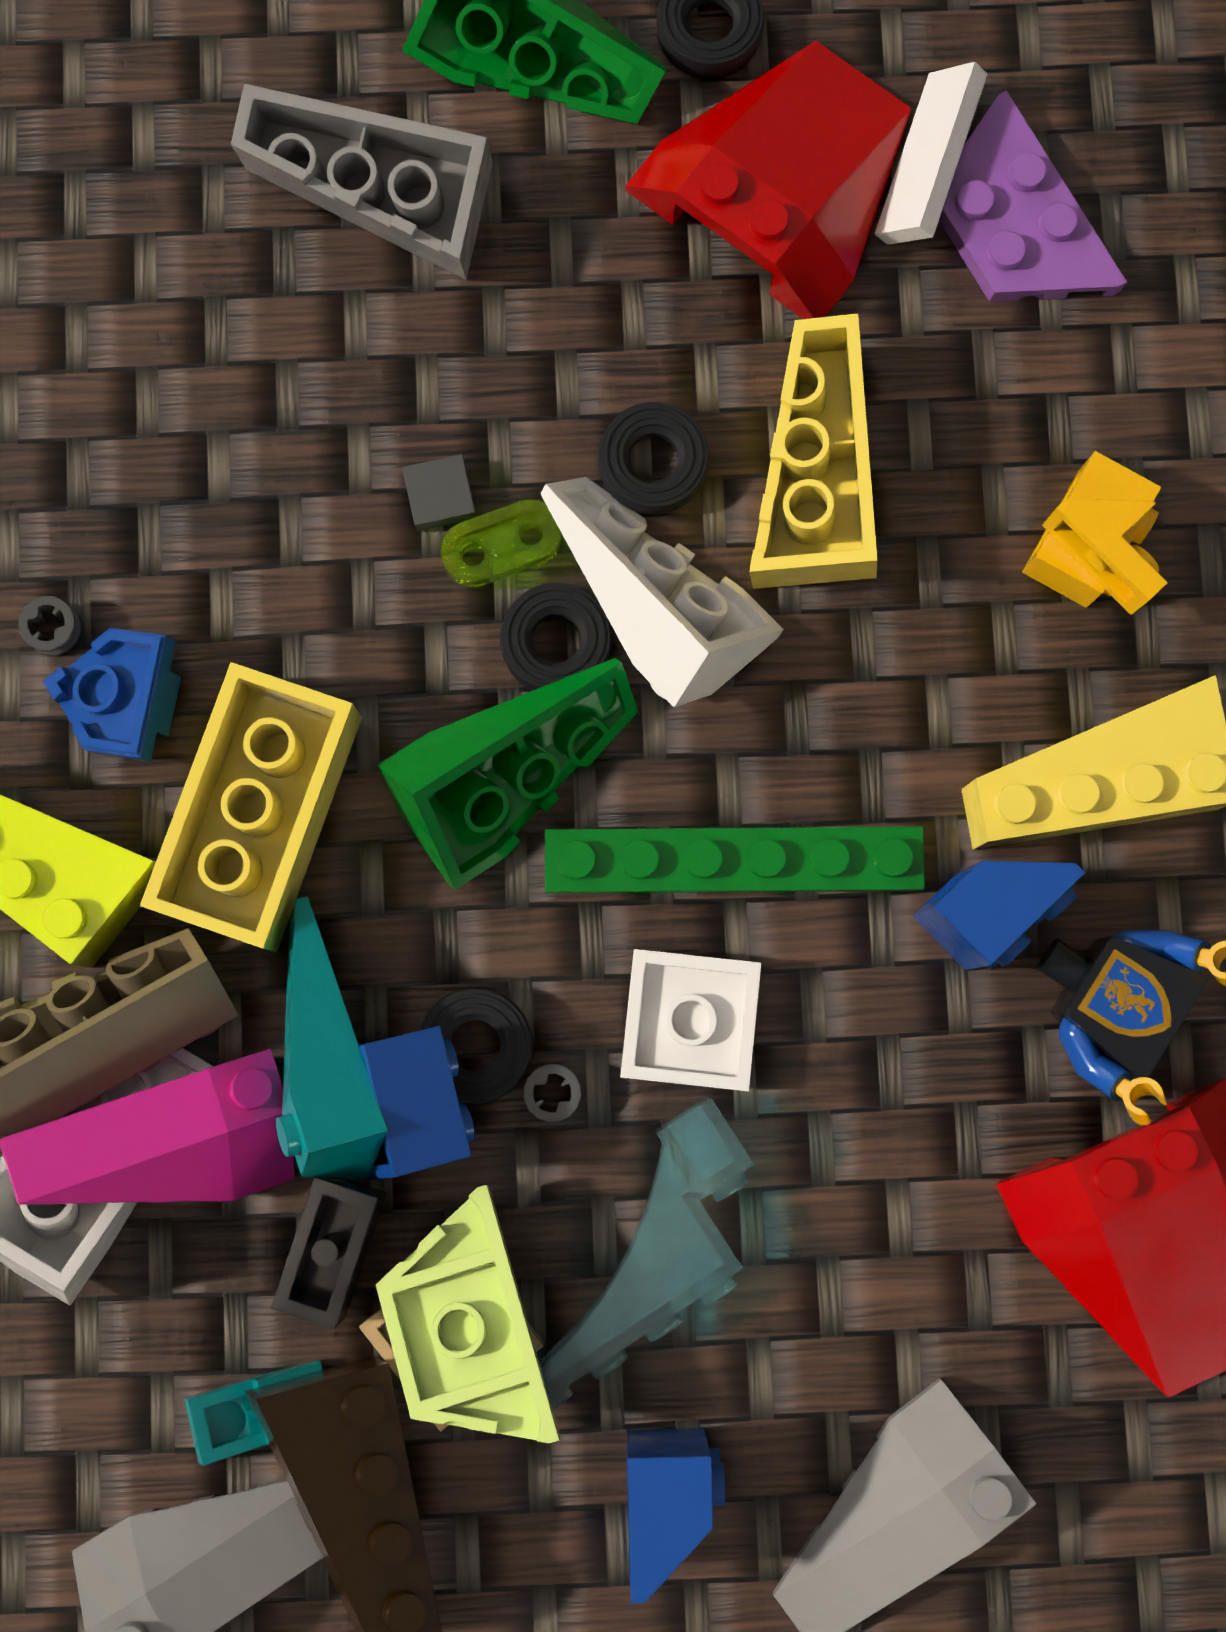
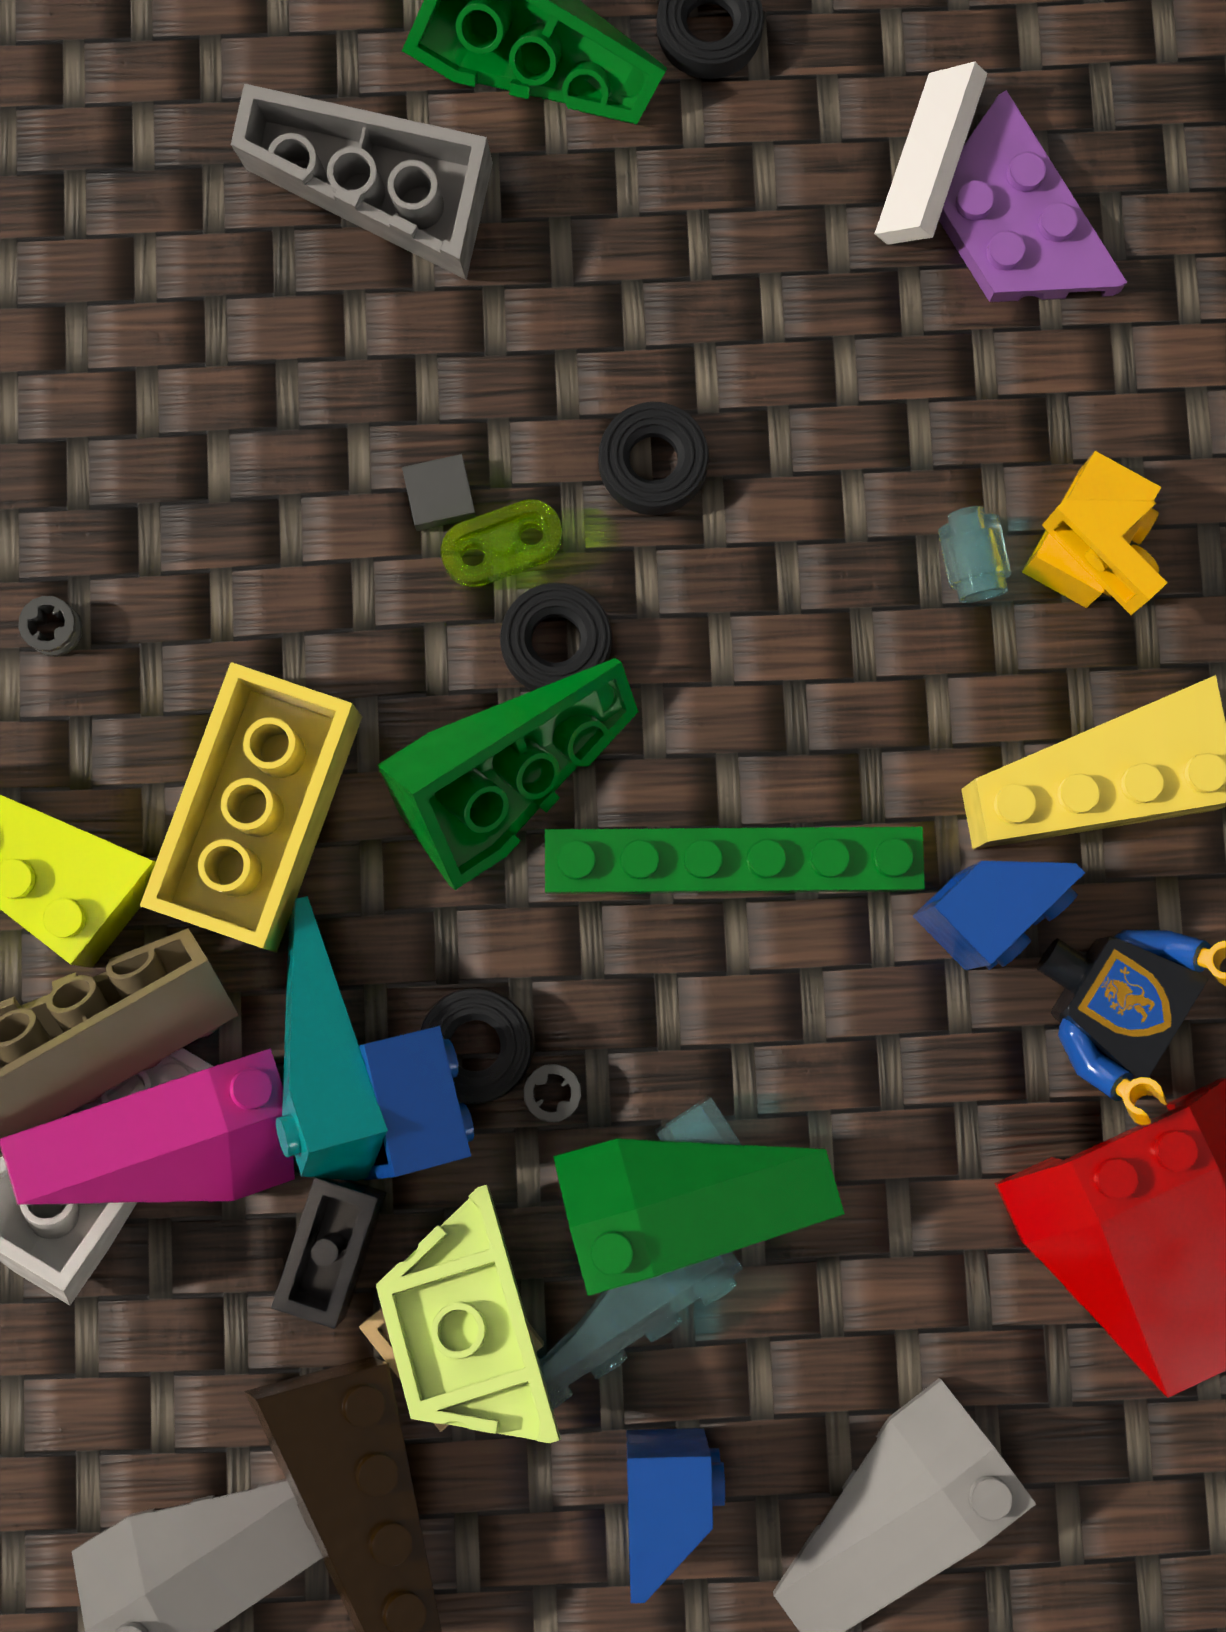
(119, 693): blue plate -> none
(224, 1419): teal slope -> none
(667, 614): white wedge -> none
(673, 1204): none -> green wedge
(691, 1020): white plate -> none
(786, 173): red wedge -> none
(818, 484): light yellow wedge -> none
(975, 554): none -> clear light blue brick

